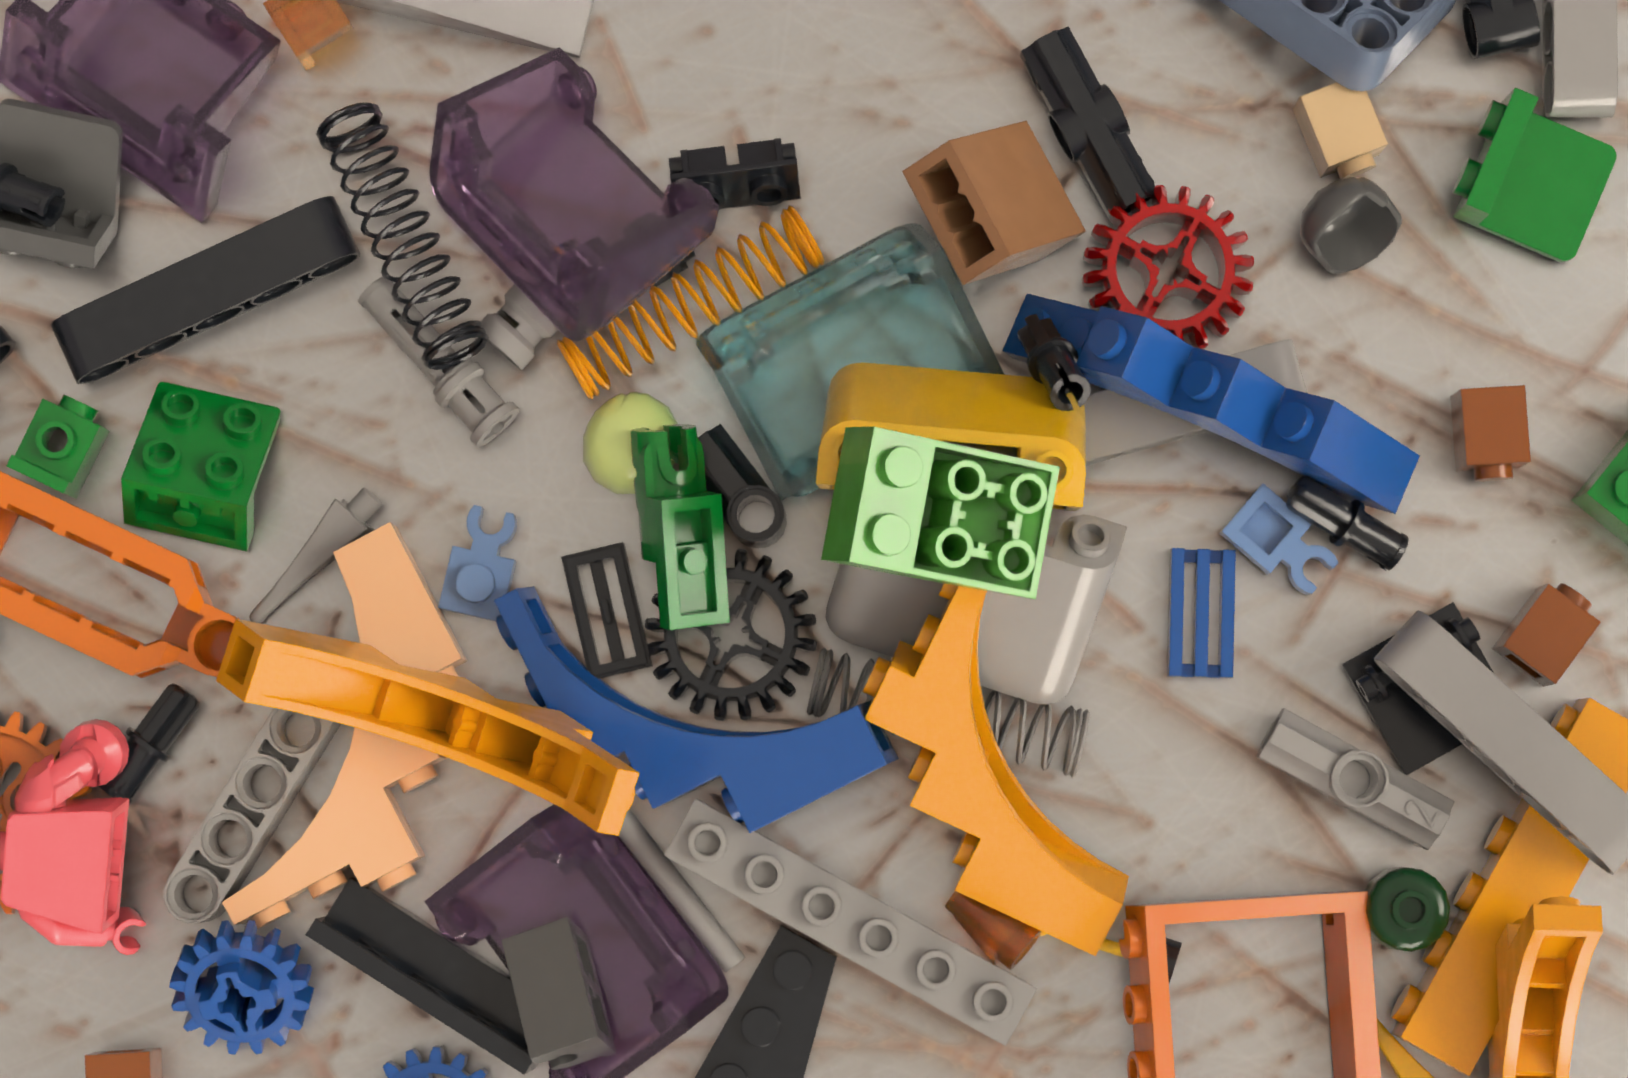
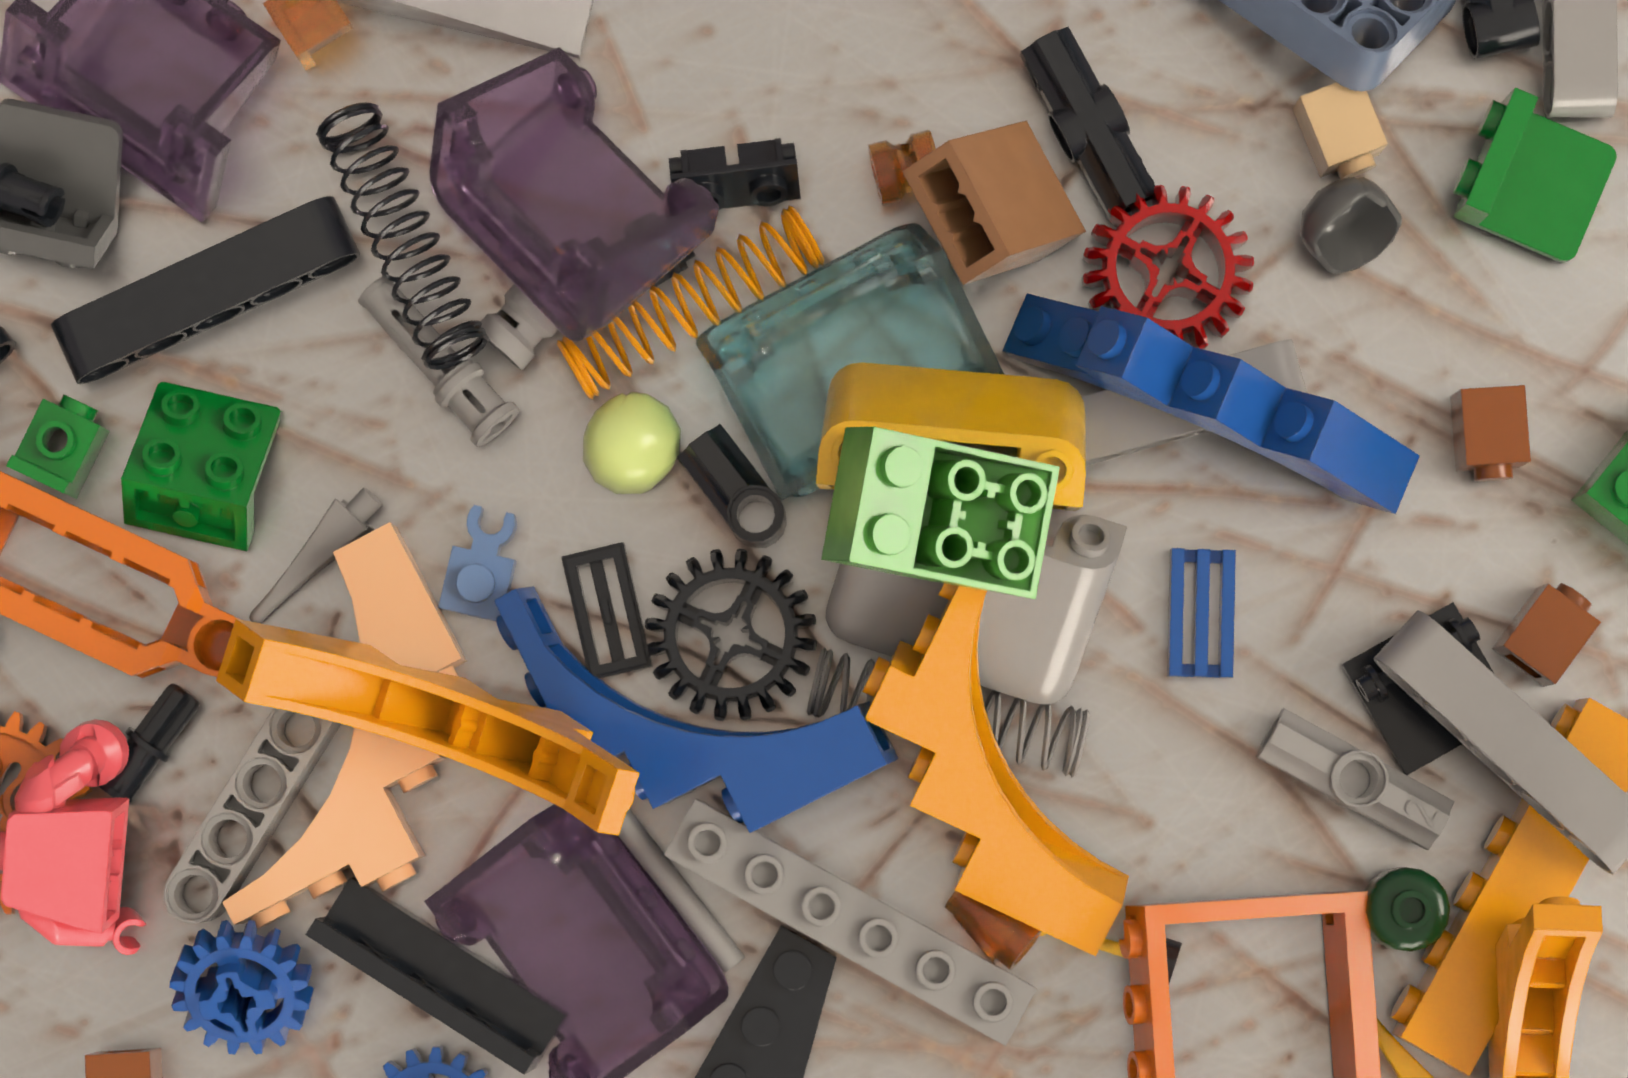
(558, 995): dark grey hinge -> none
(680, 527): green plate -> none
(890, 160): none -> clear orange wheel
(1053, 362): black axle -> none
(1272, 534): medium blue plate -> none
(1347, 522): black axle -> none

